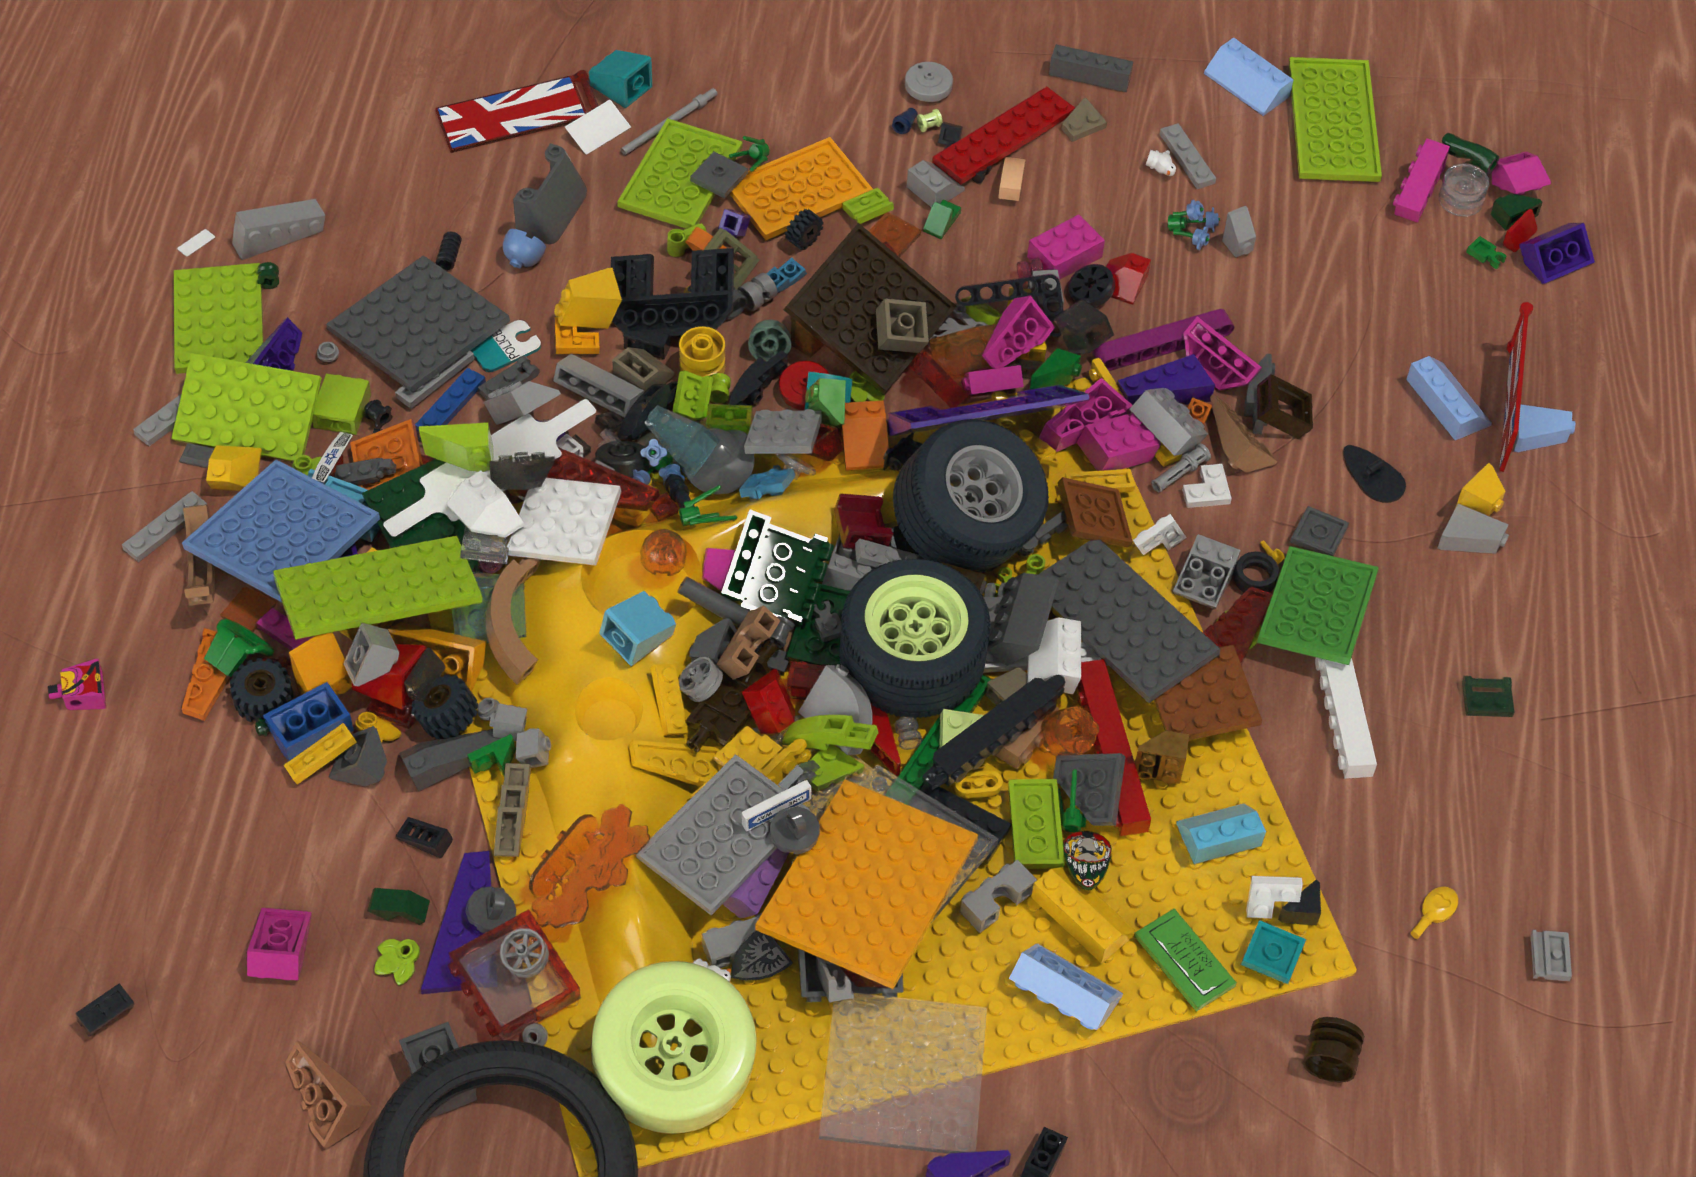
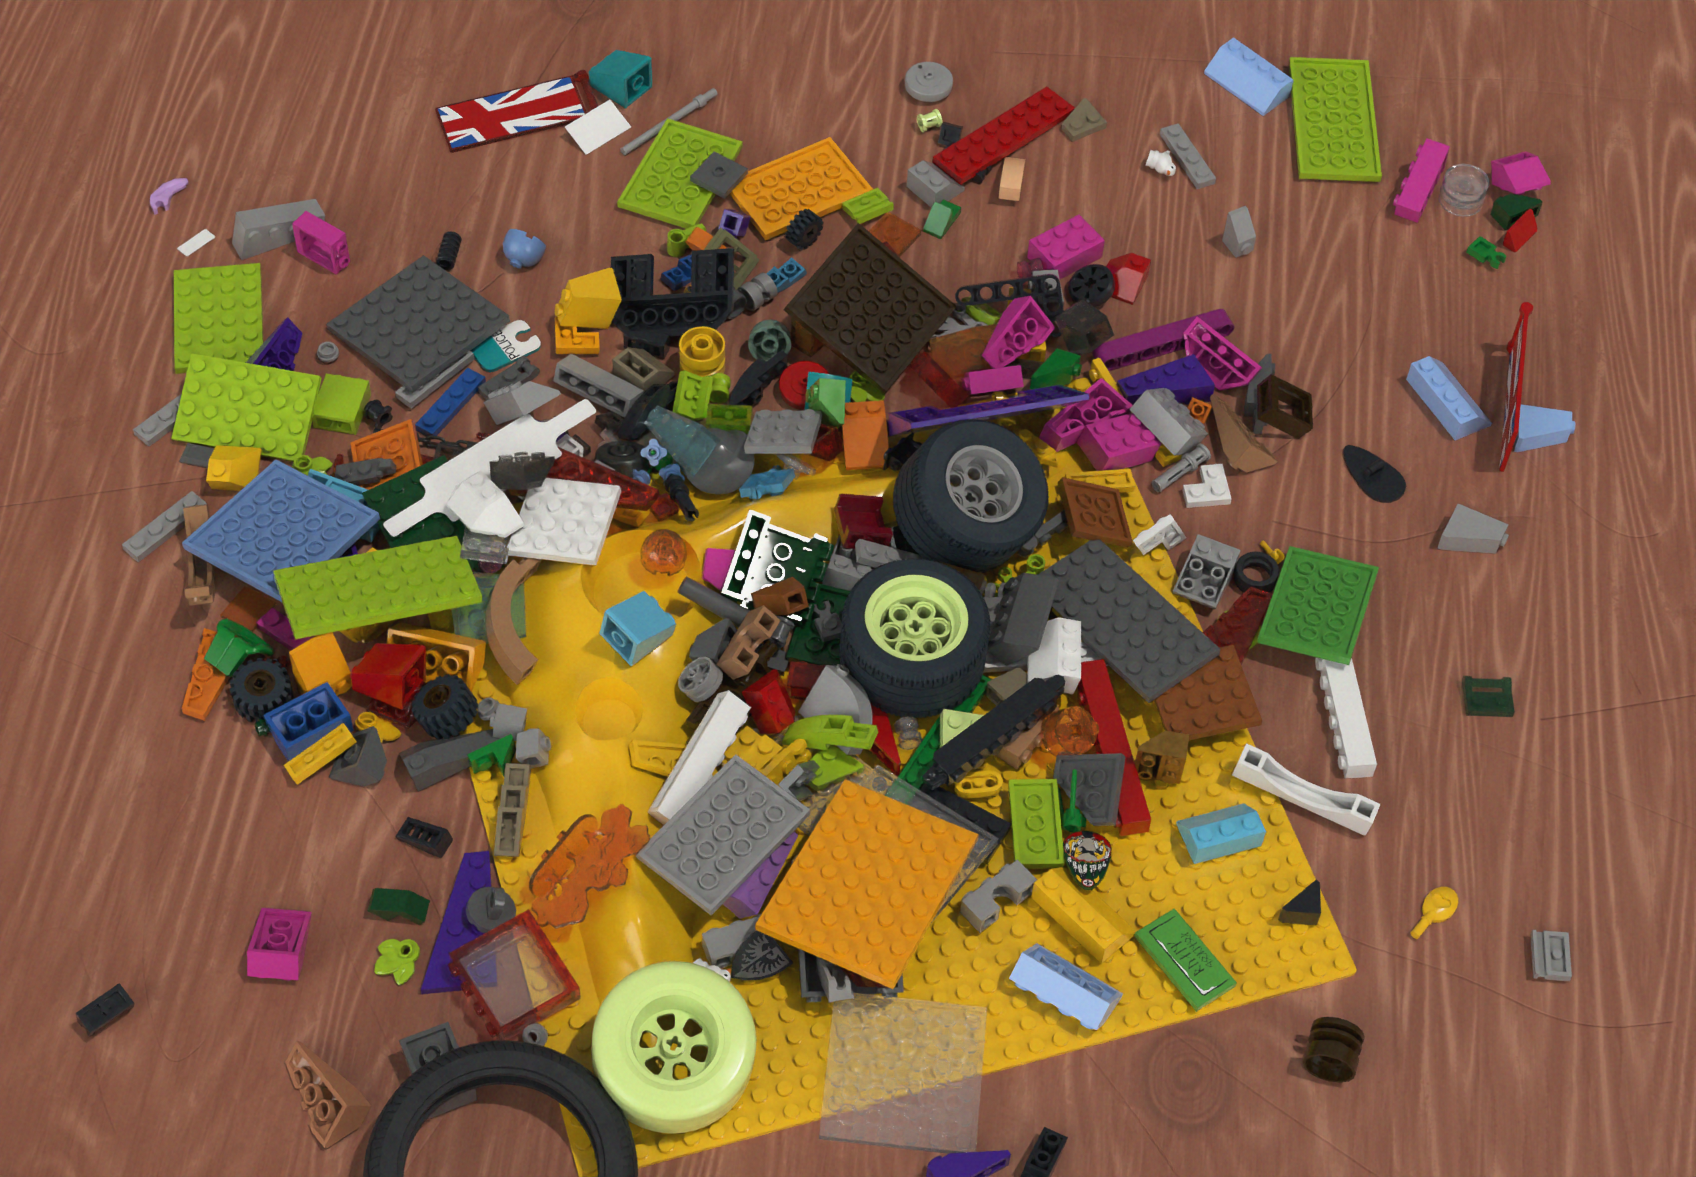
(81, 686): torso -> none
(164, 193): none -> lavender piece
(268, 275): dark green wheel -> none
(321, 242): none -> dark pink window
(331, 456): white sticker -> none
(370, 654): light grey slope -> none
(424, 675): clear smoke slope -> none
(459, 444): lime slope -> none
(524, 953): light grey wheel -> none
(551, 207): dark grey windscreen -> none
(669, 699): yellow plate -> none
(680, 275): none -> blue slope
(691, 515): green plant -> none
(701, 755): none -> white brick
(759, 150): green plant -> none
(769, 808): white tile -> none
(782, 598): none -> dark orange slope
(794, 830): dark grey tile -> none
(902, 325): dark tan brick -> none
(903, 122): dark blue cone -> none
(1091, 68): dark grey brick -> none
(1195, 212): plant -> none
(1267, 890): white plate -> none
(1273, 952): teal plate -> none
(1319, 532): dark grey plate -> none
(1342, 808): none -> white arch
(1479, 155): dark green piece -> none
(1483, 492): yellow slope -> none
(1557, 252): dark purple slope -> none

